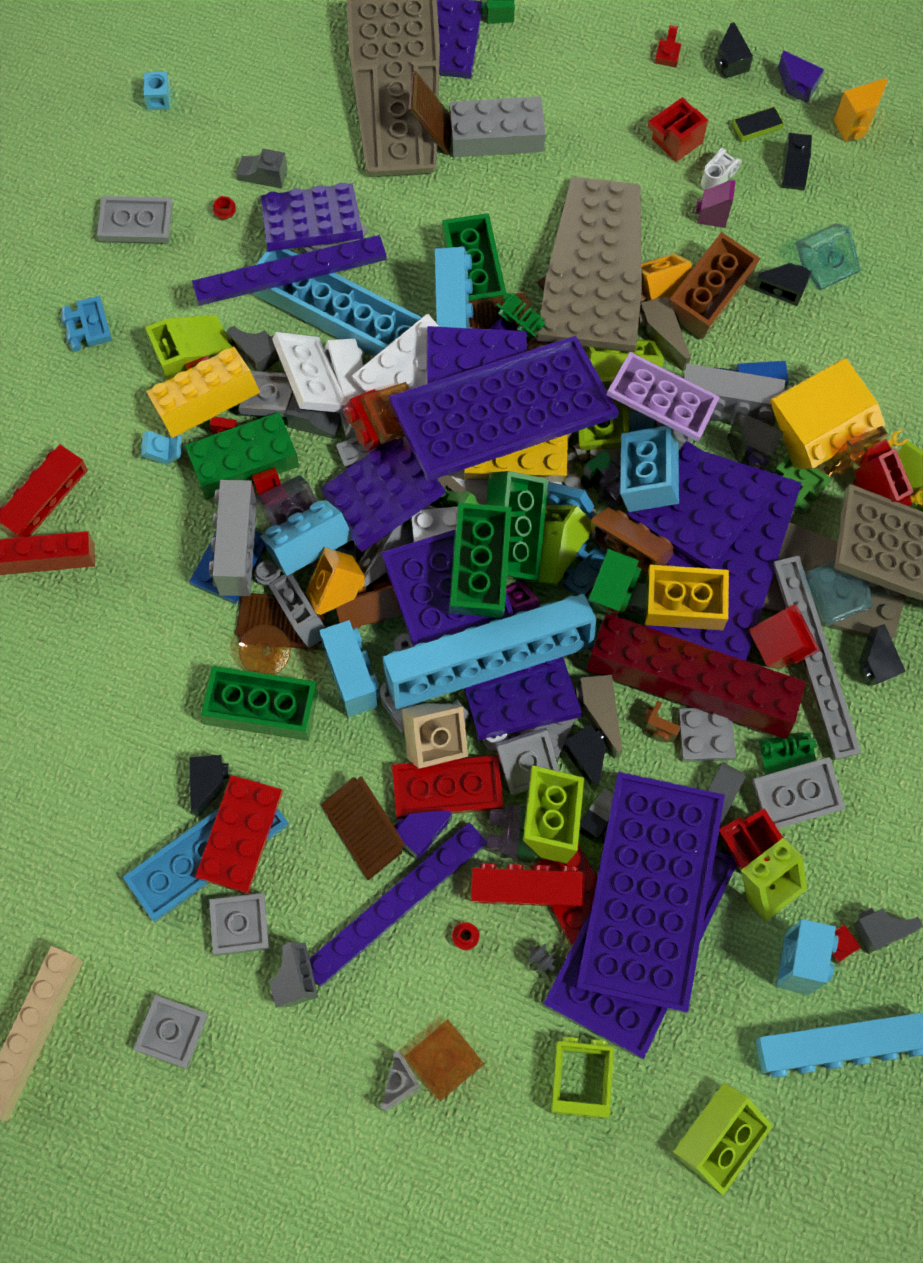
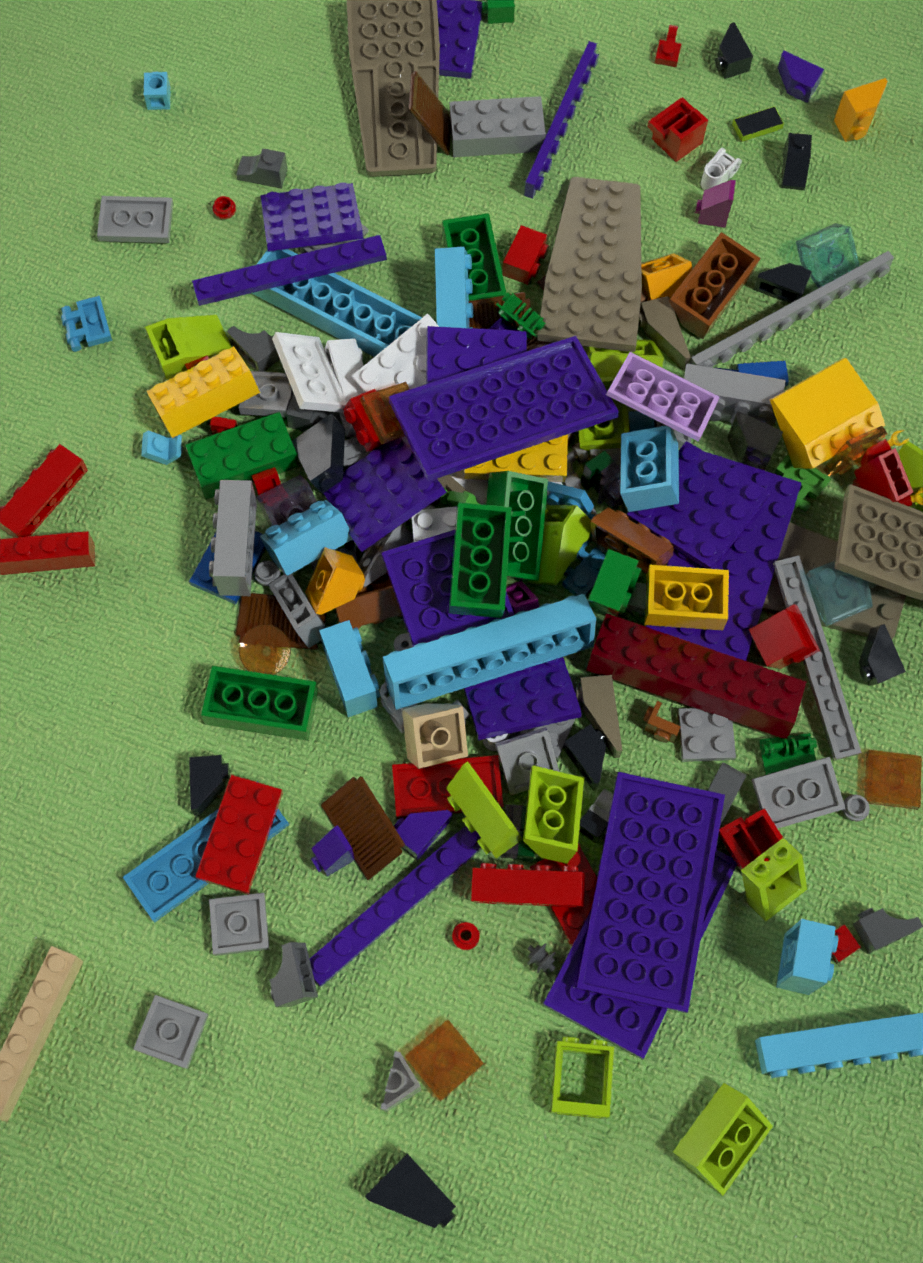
(322, 452): none -> black slope
(332, 852): none -> dark purple slope
(412, 1194): none -> black slope
(482, 812): none -> lime slope
(524, 255): none -> red brick
(559, 125): none -> dark purple plate
(797, 310): none -> light grey plate
(856, 808): none -> light grey plate
(893, 779): none -> clear orange plate

